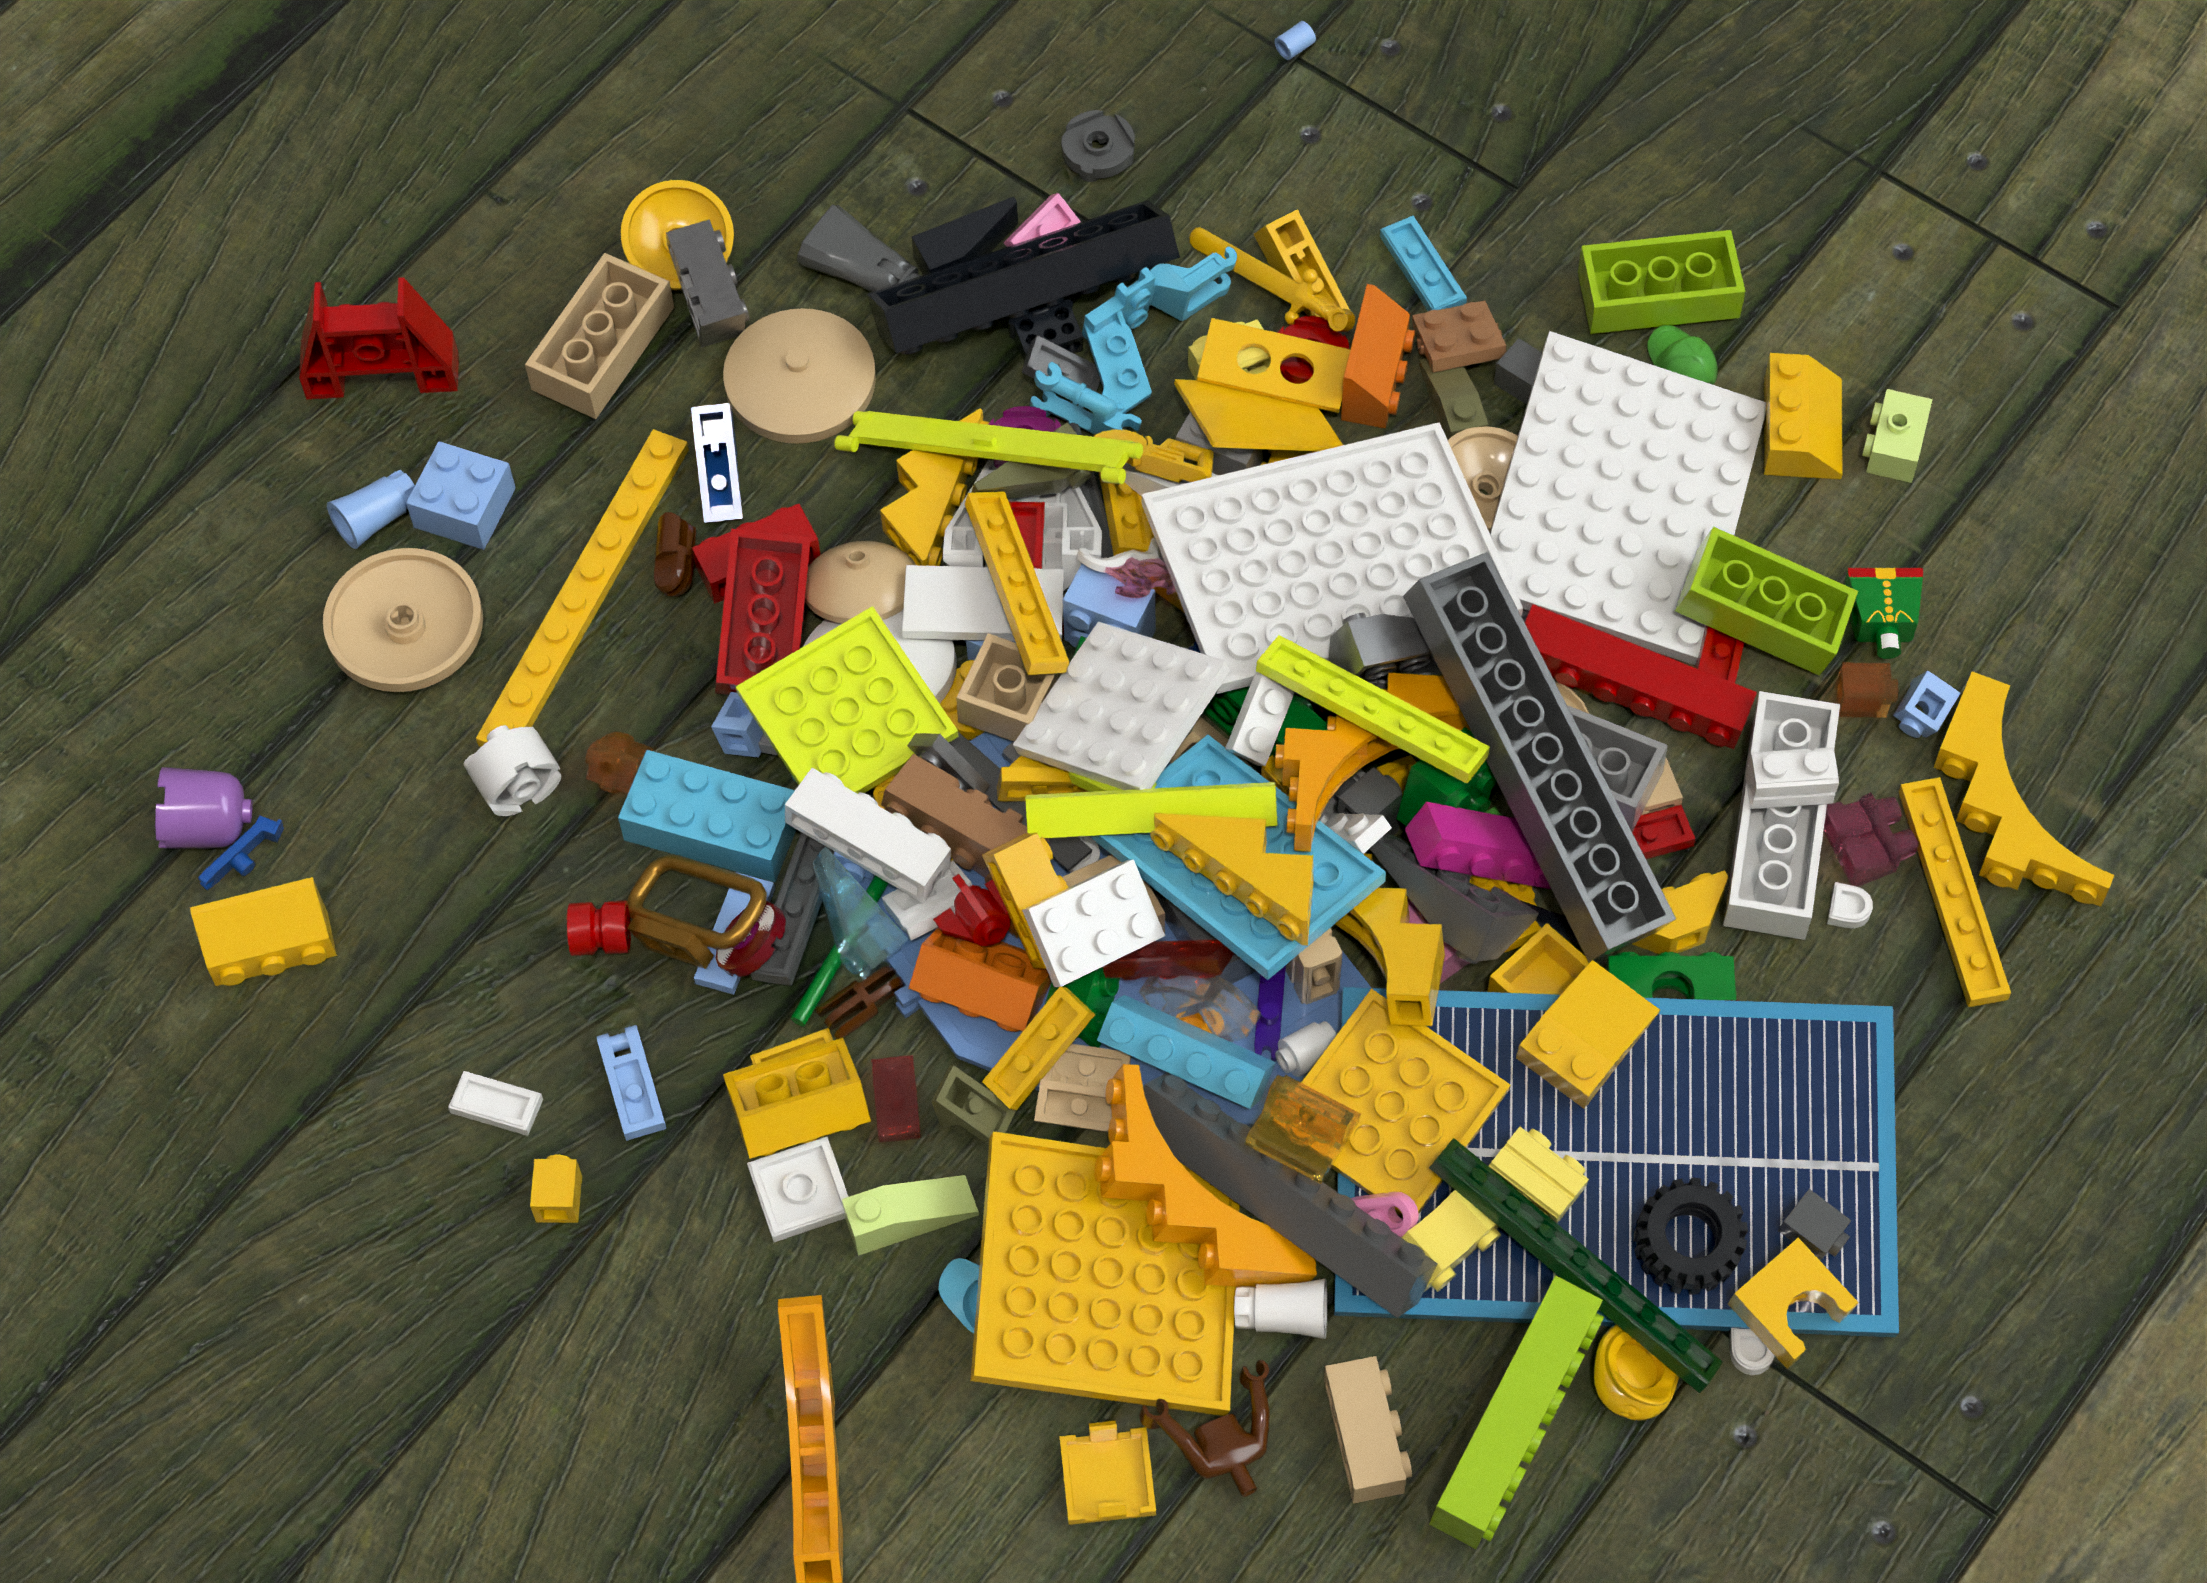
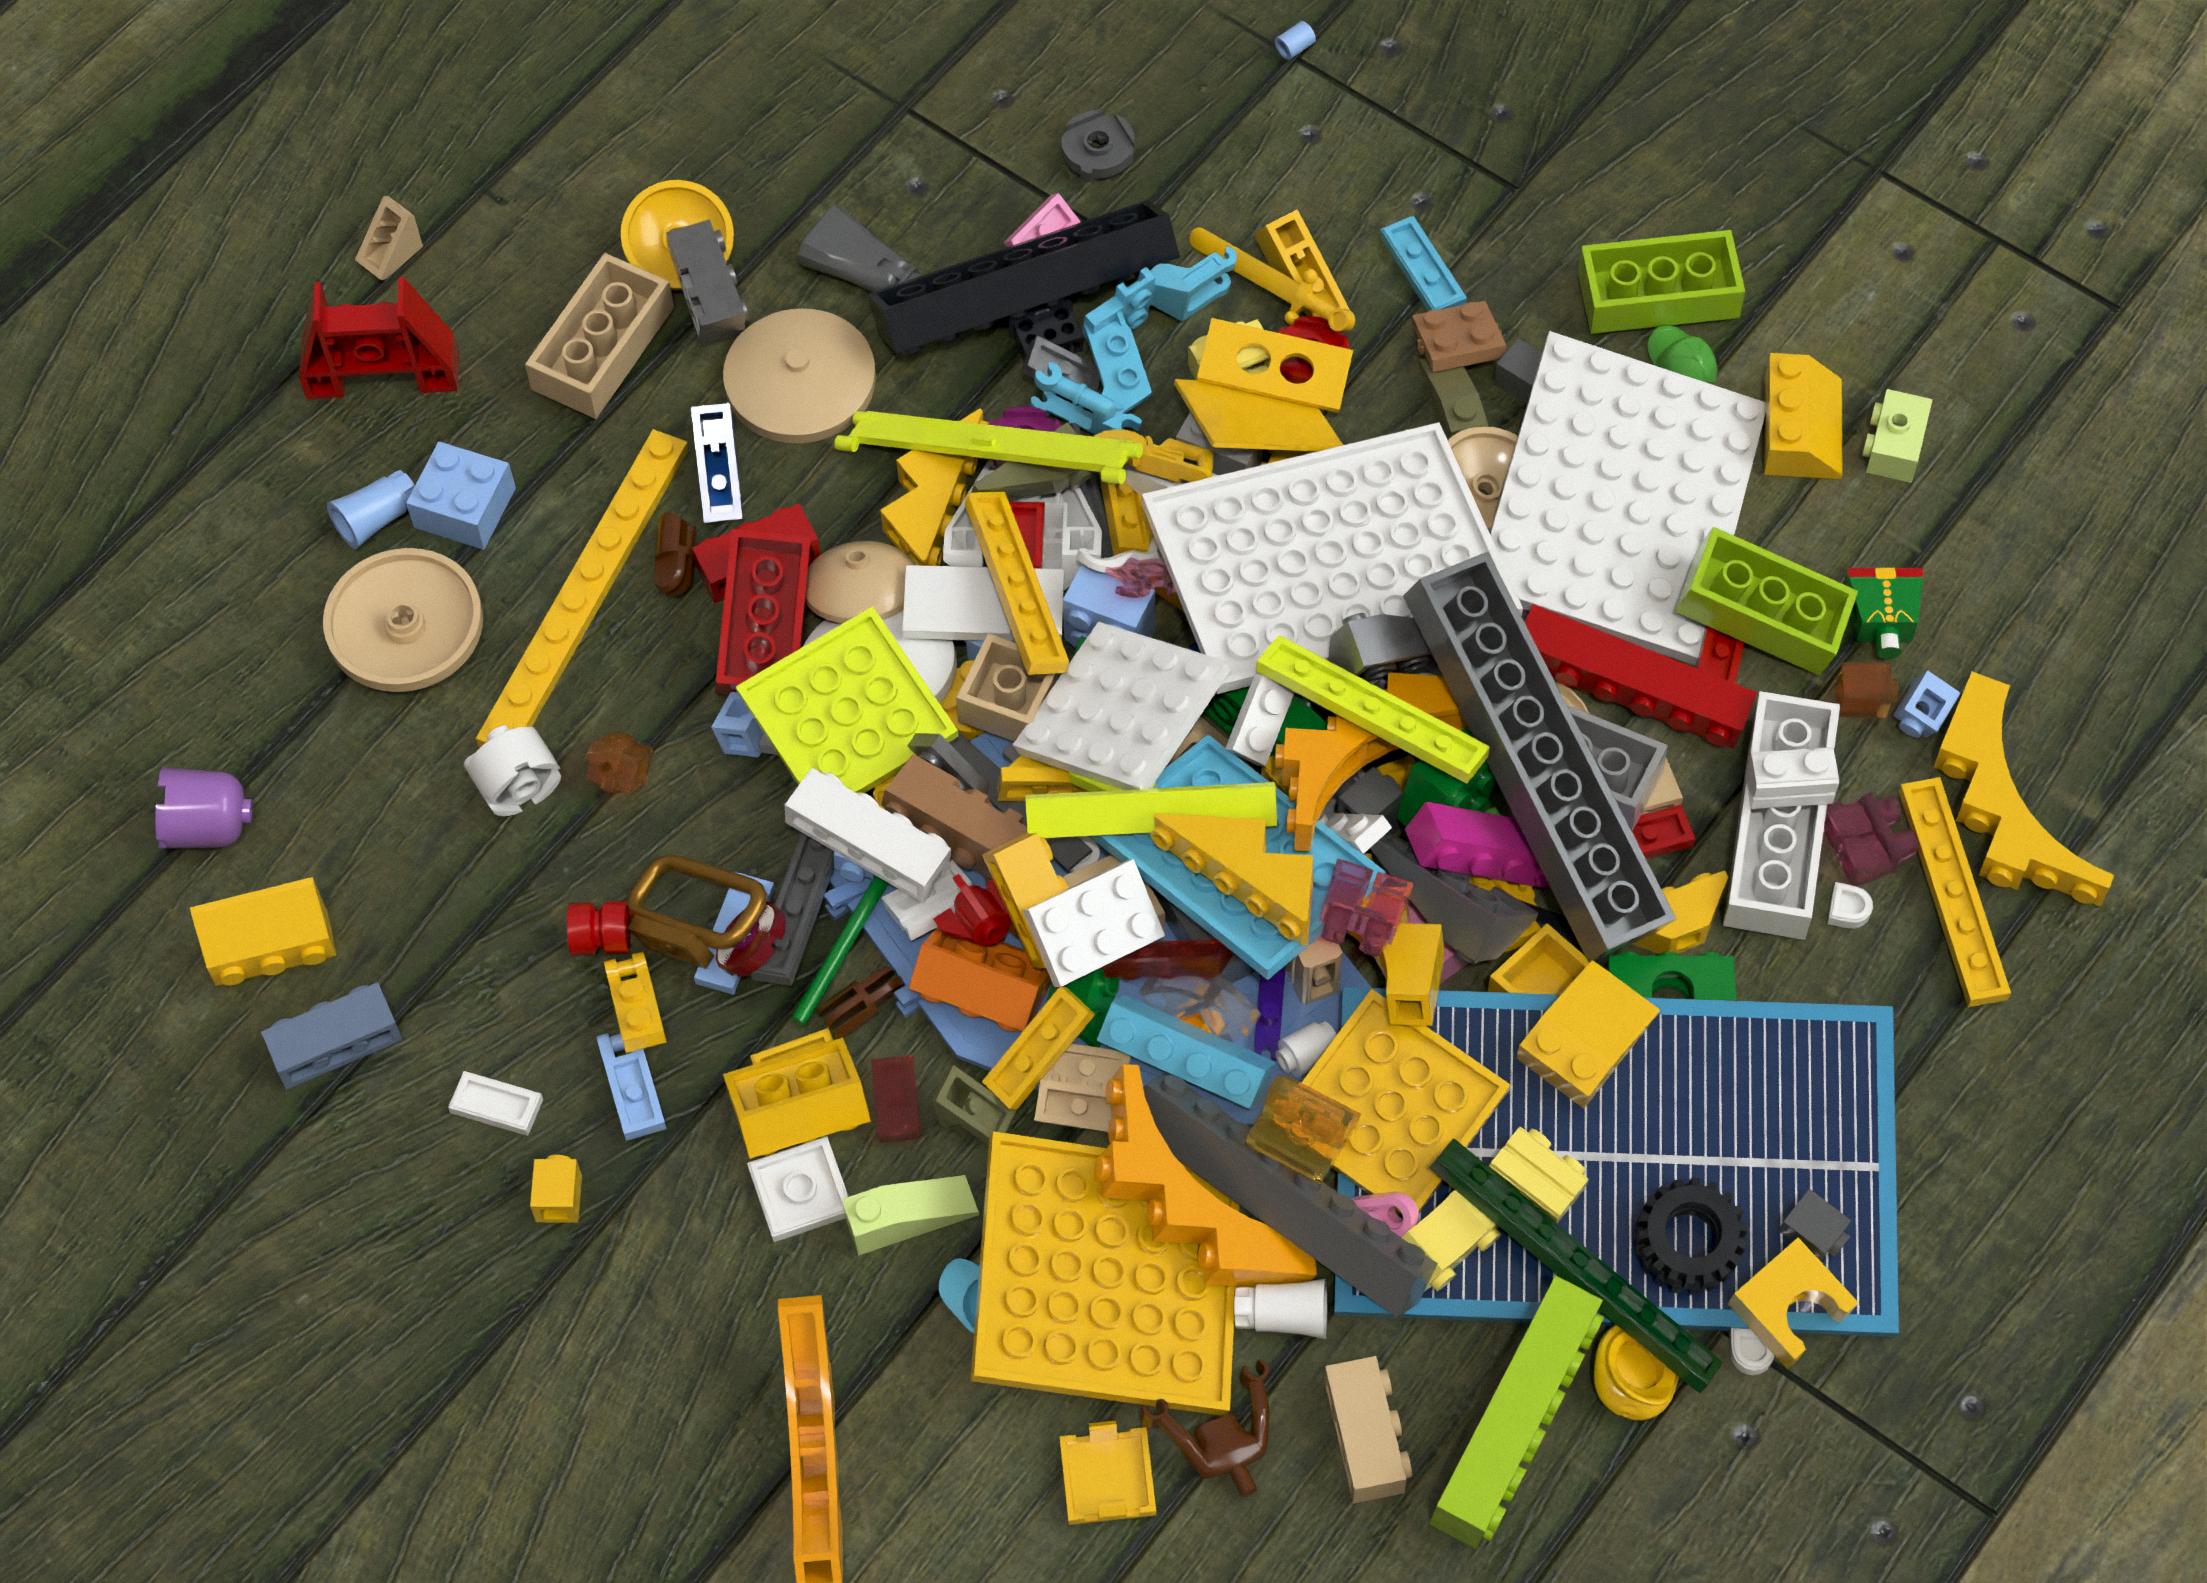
(236, 855): blue piece -> none
(331, 1035): none -> sand blue brick
(389, 240): none -> tan slope
(635, 1003): none -> yellow plate
(708, 816): medium azure brick -> none
(858, 924): clear light blue slope -> none
(964, 237): black slope -> none
(1345, 912): none -> clear pink hips
(1376, 360): orange slope -> none

